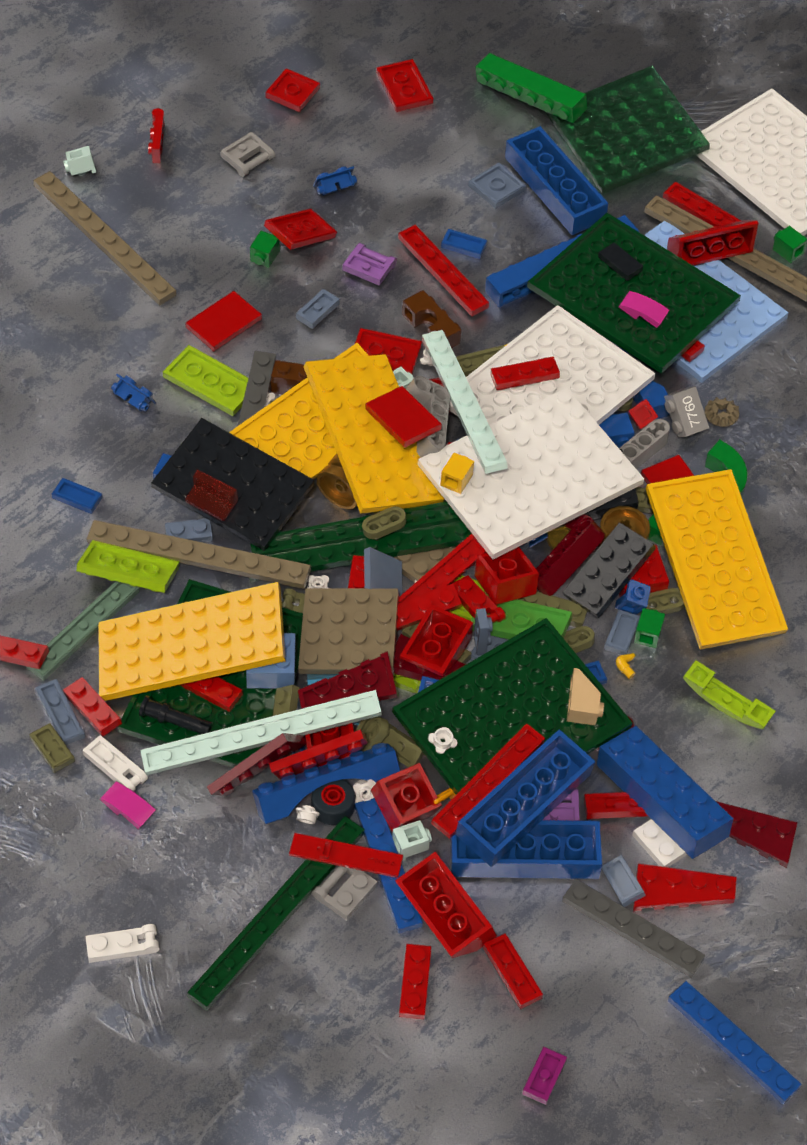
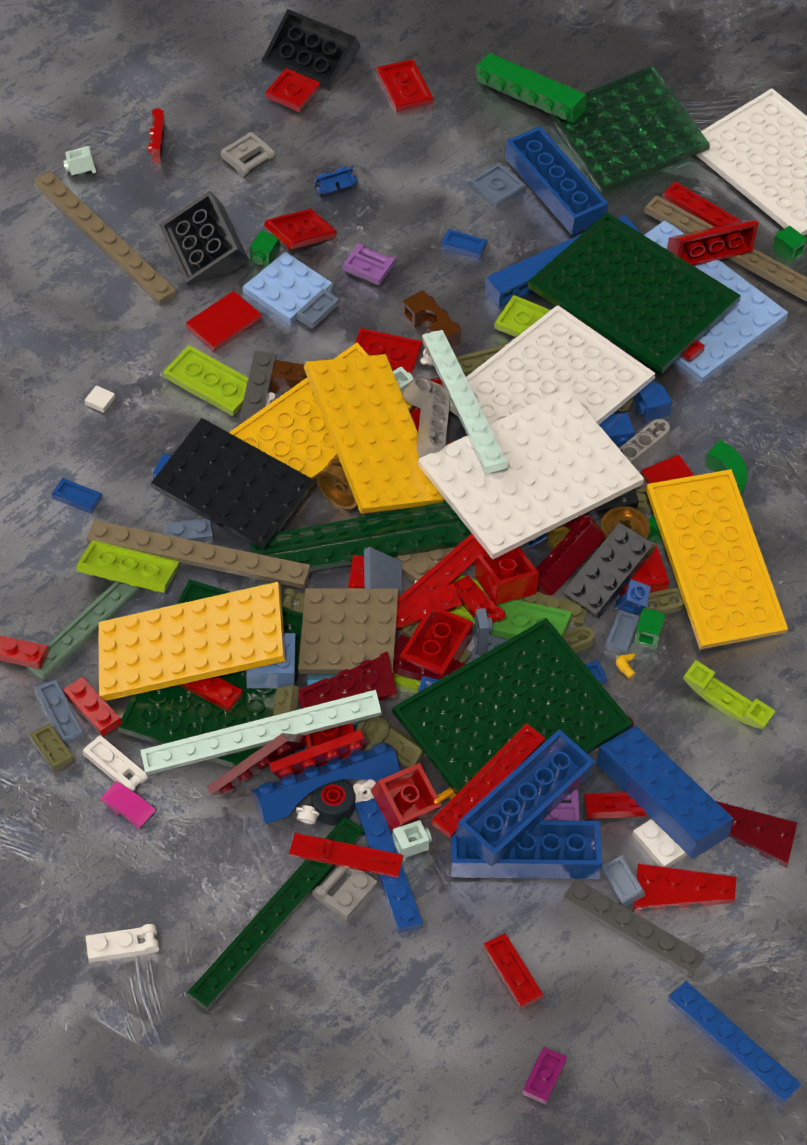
(99, 399): none -> white tile
(140, 397): blue hinge -> none
(165, 713): black pin -> none
(204, 240): none -> black slope
(212, 496): clear red panel -> none
(286, 286): none -> light blue plate
(311, 49): none -> black slope
(322, 580): white plate -> none
(383, 522): olive plate -> none
(403, 416): red tile -> none
(415, 981): red plate -> none
(442, 733): white plate -> none
(443, 270): red plate -> none
(446, 907): red slope -> none
(457, 473): yellow brick -> none
(519, 316): none -> lime plate
(525, 373): red plate -> none
(584, 700): tan slope -> none
(620, 261): black tile -> none
(640, 305): dark pink slope -> none
(642, 414): red plate -> none
(686, 412): light grey brick -> none
(724, 418): dark tan gear -> none

